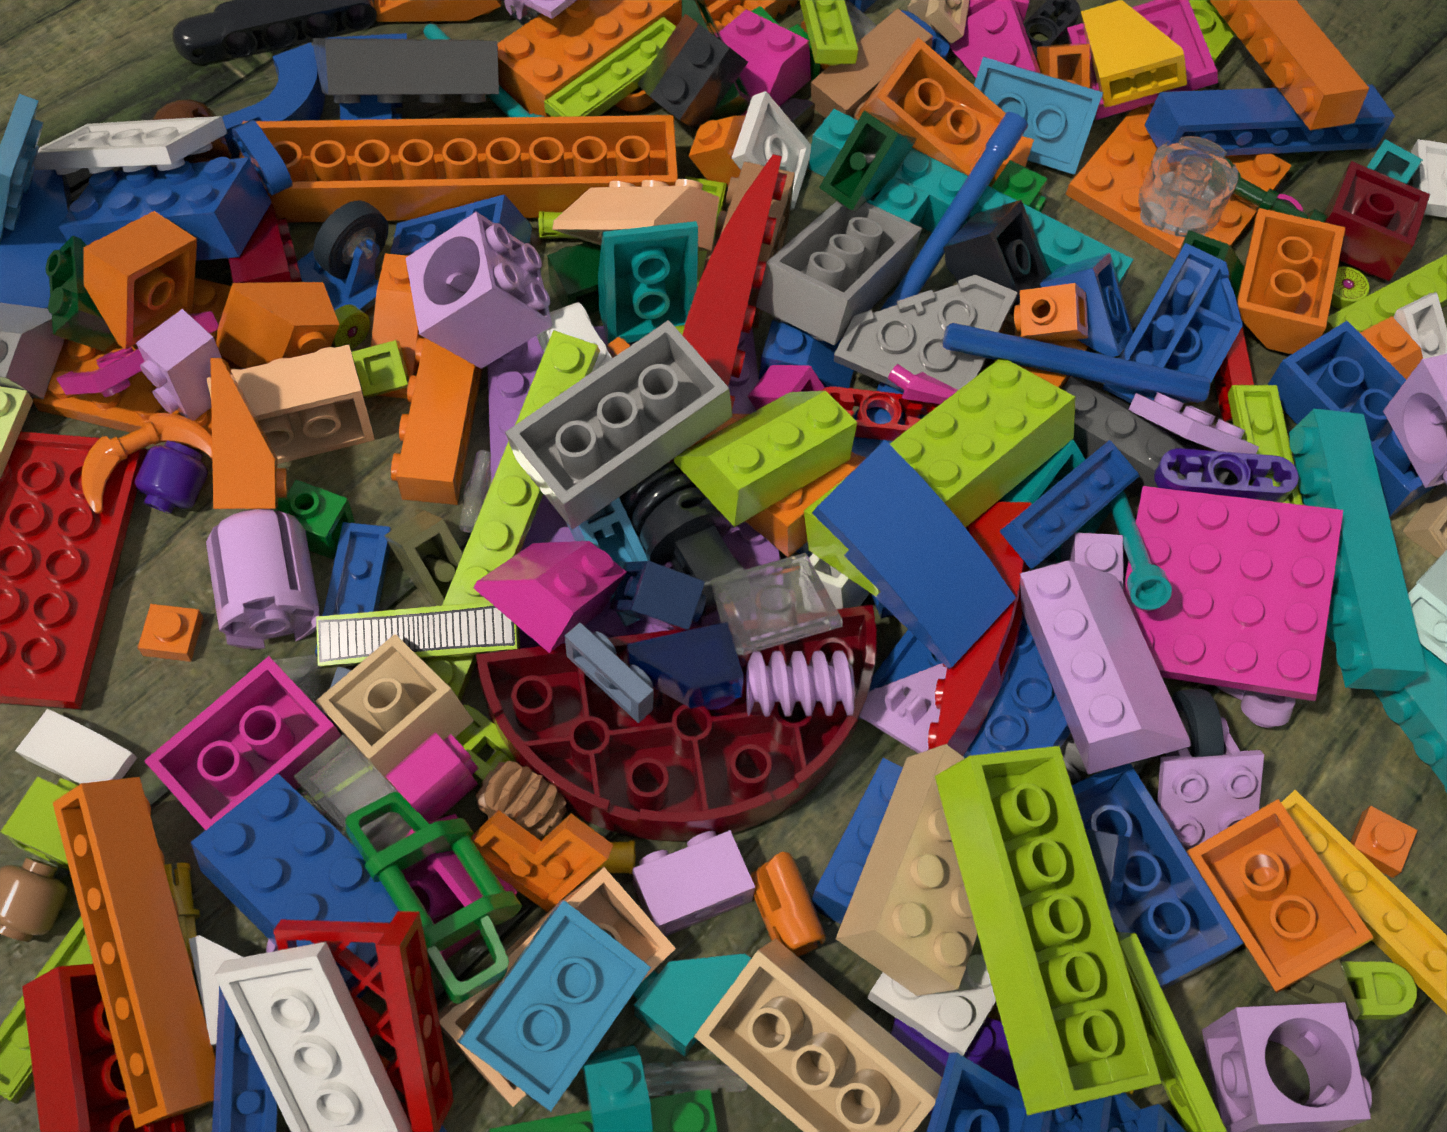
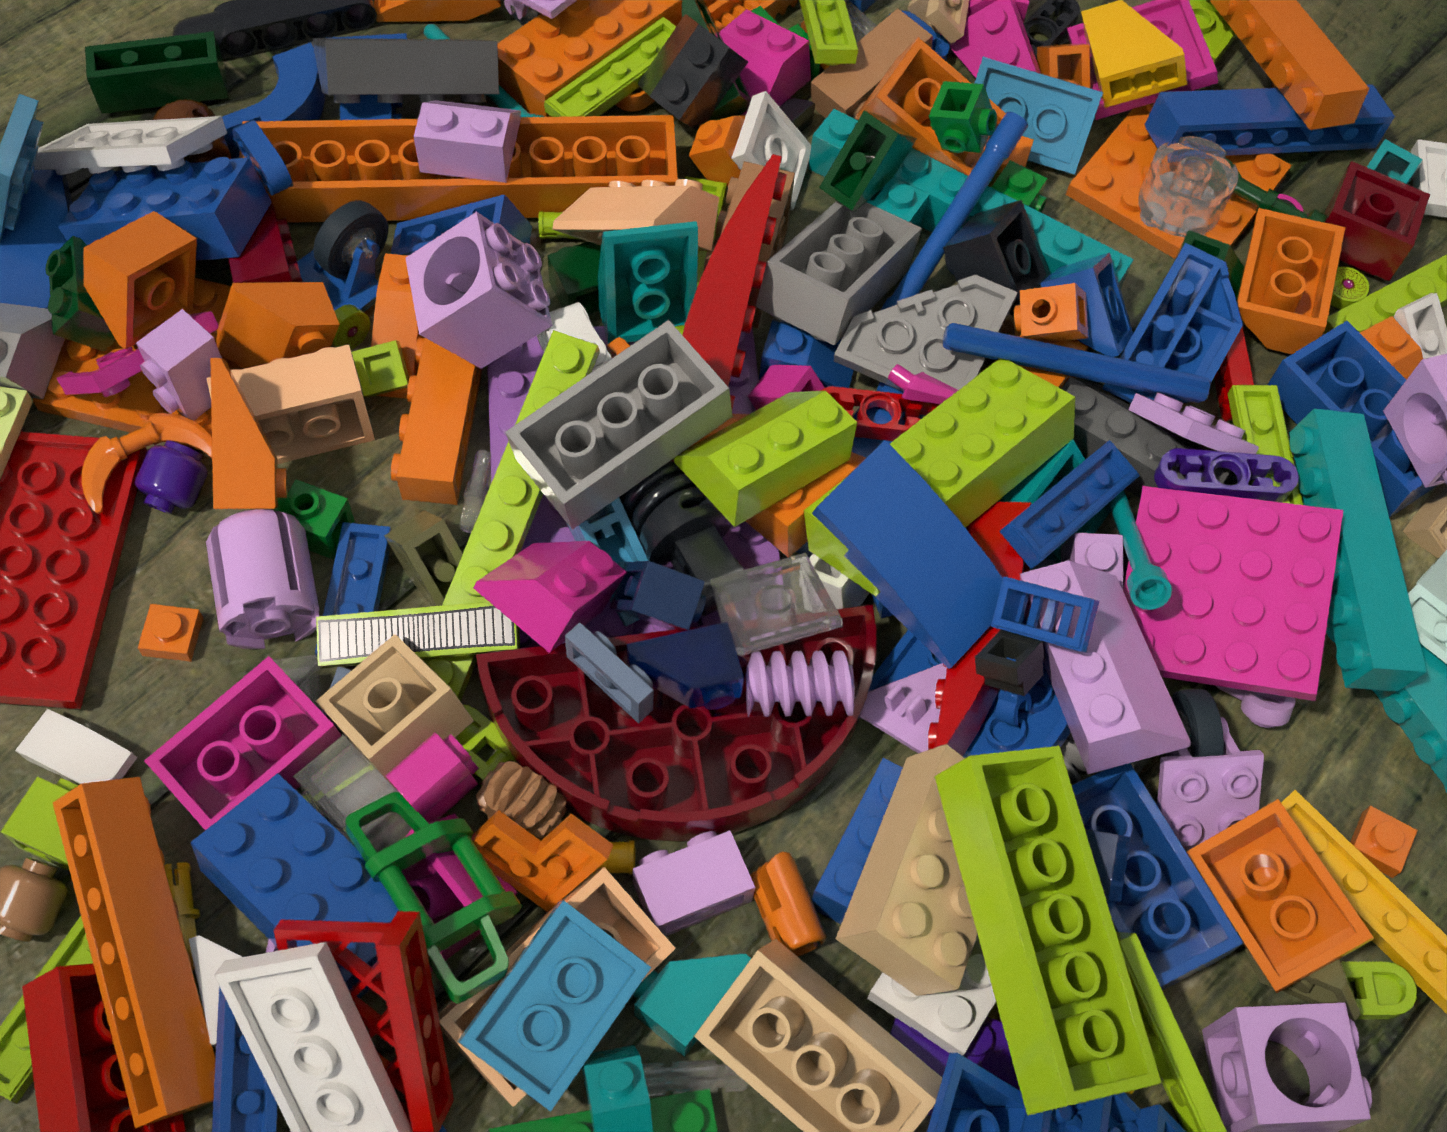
(156, 72): none -> dark green brick
(466, 140): none -> lavender slope
(962, 117): none -> green brick
(1012, 606): none -> blue slope
(1014, 667): none -> pearl dark grey piece

